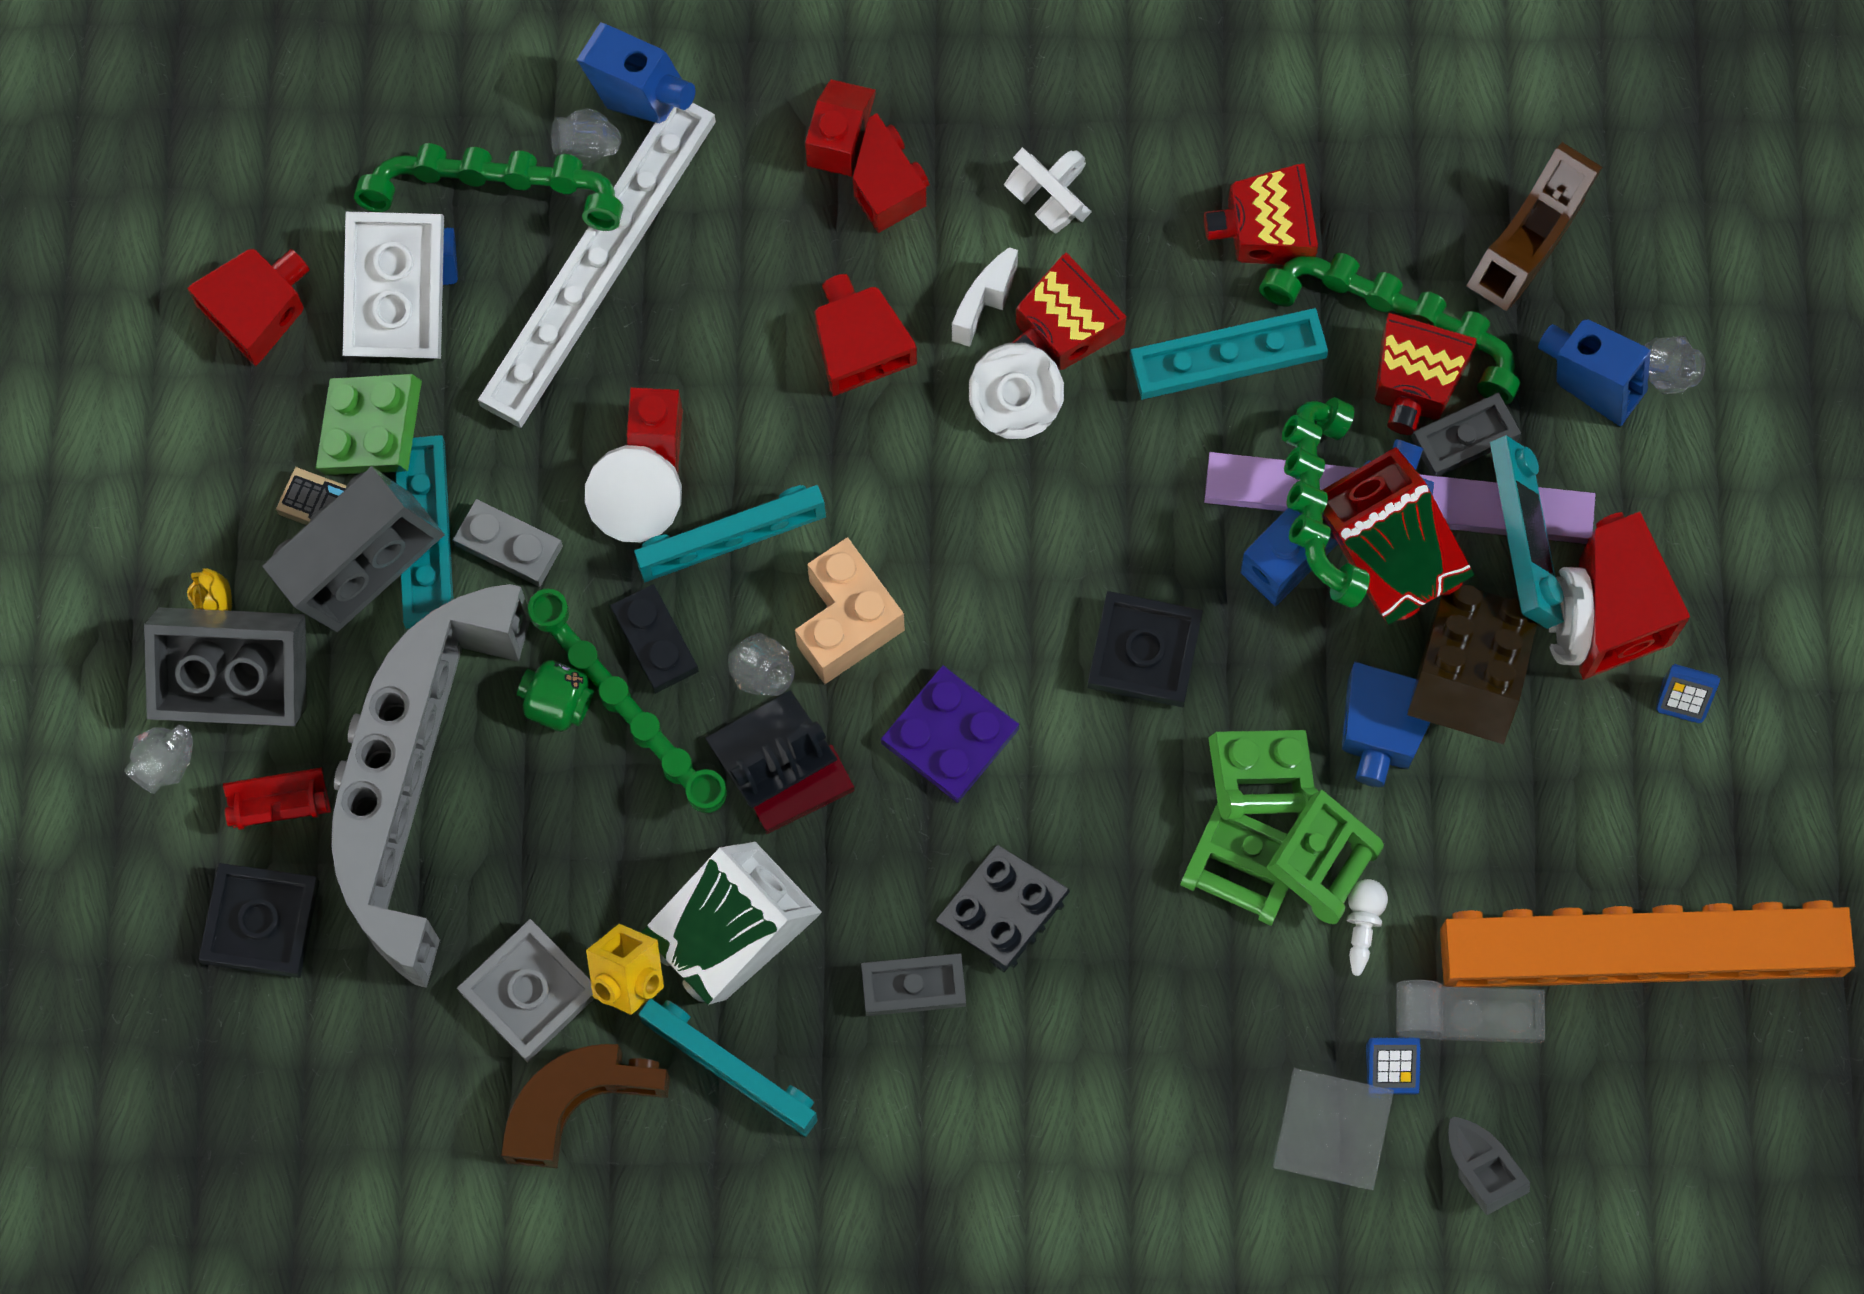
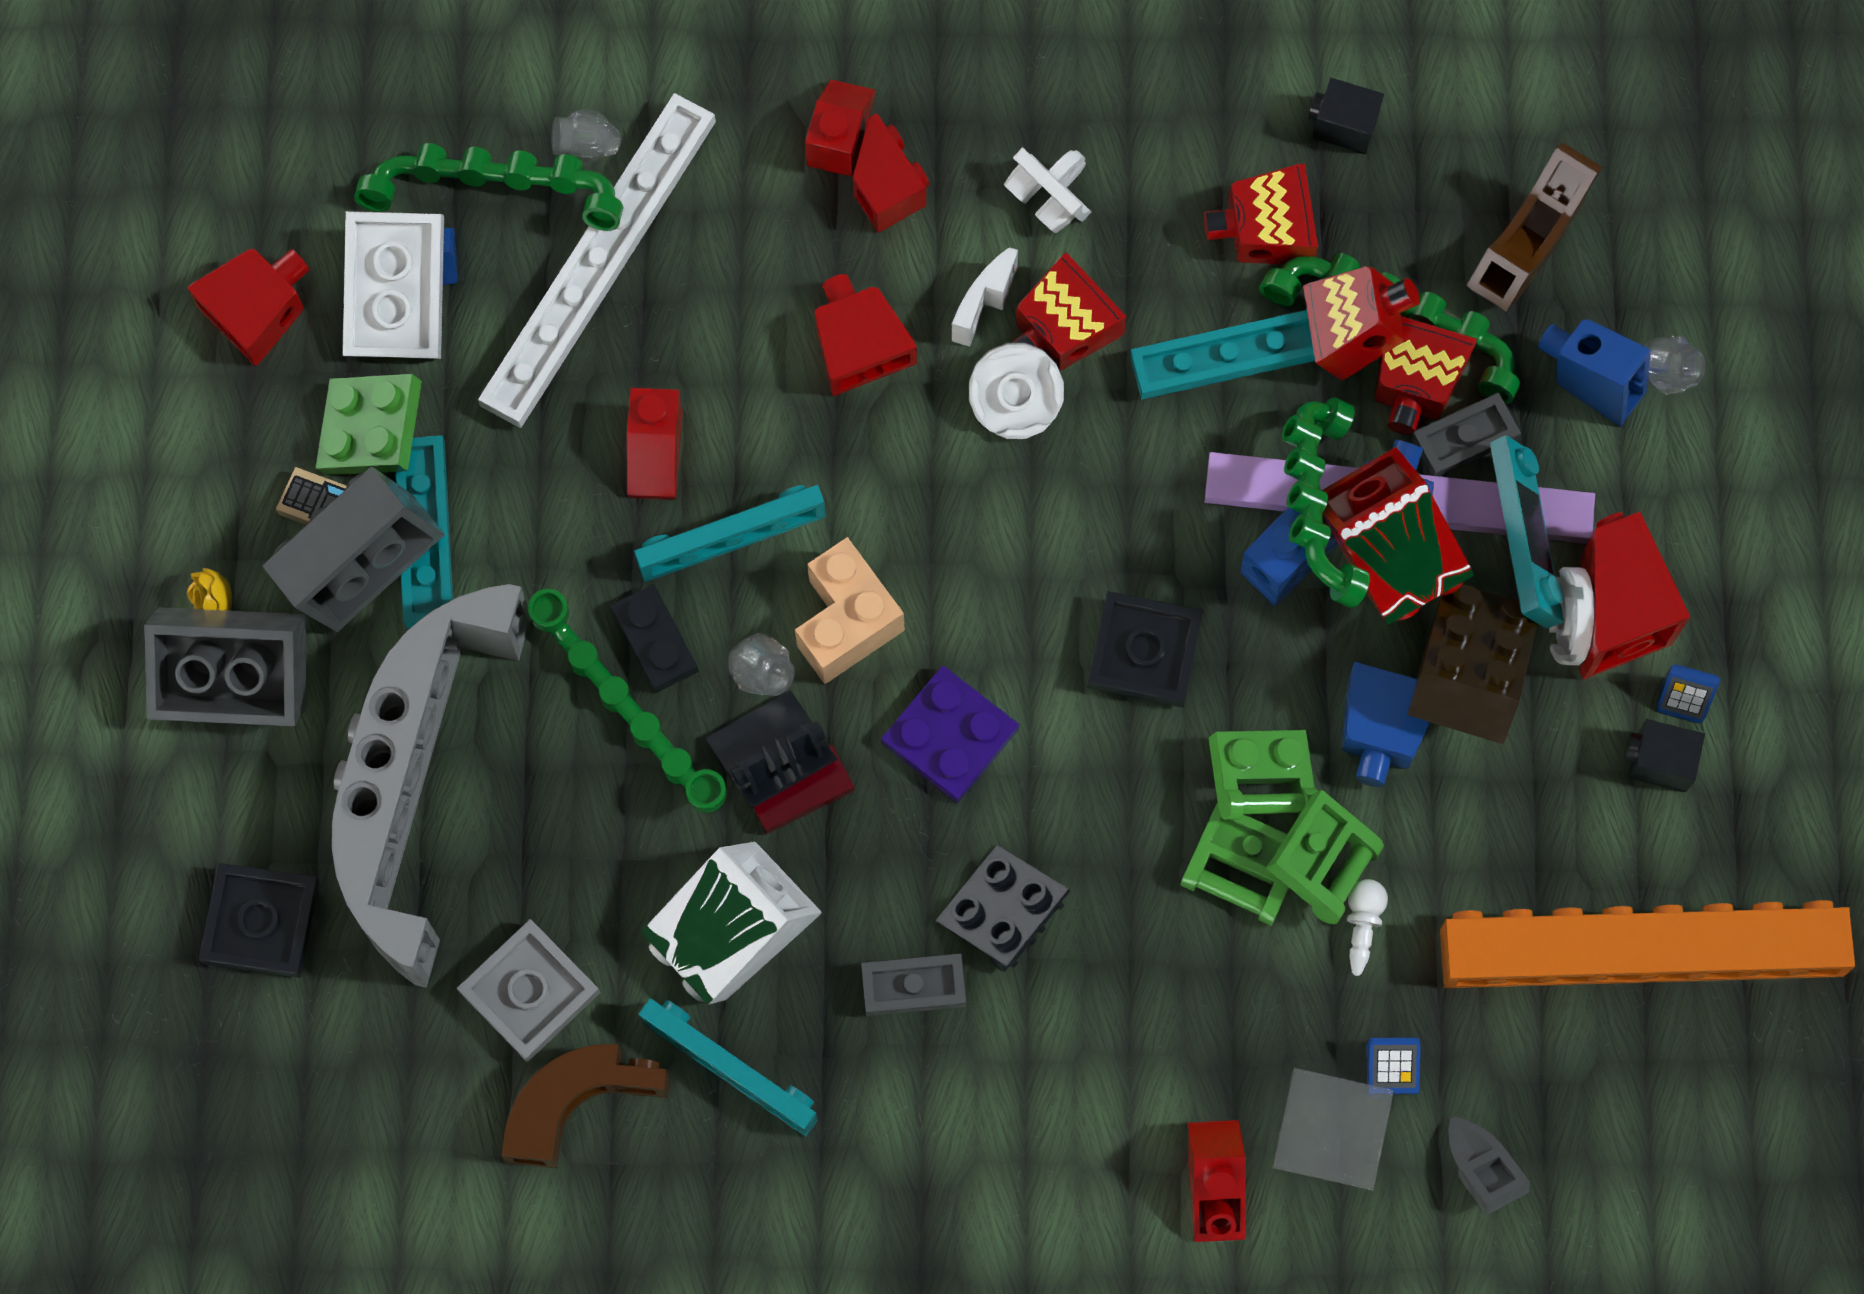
(160, 757): clear rock -> none
(276, 798): red hinge -> none
(508, 542): light grey plate -> none
(555, 695): green head -> none
(625, 969): yellow brick -> none
(633, 493): white tile -> none
(634, 75): blue torso -> none
(1217, 1180): none -> red slope
(1345, 115): none -> black brick
(1356, 318): none -> red torso
(1469, 1013): clear plate -> none
(1664, 755): none -> black brick

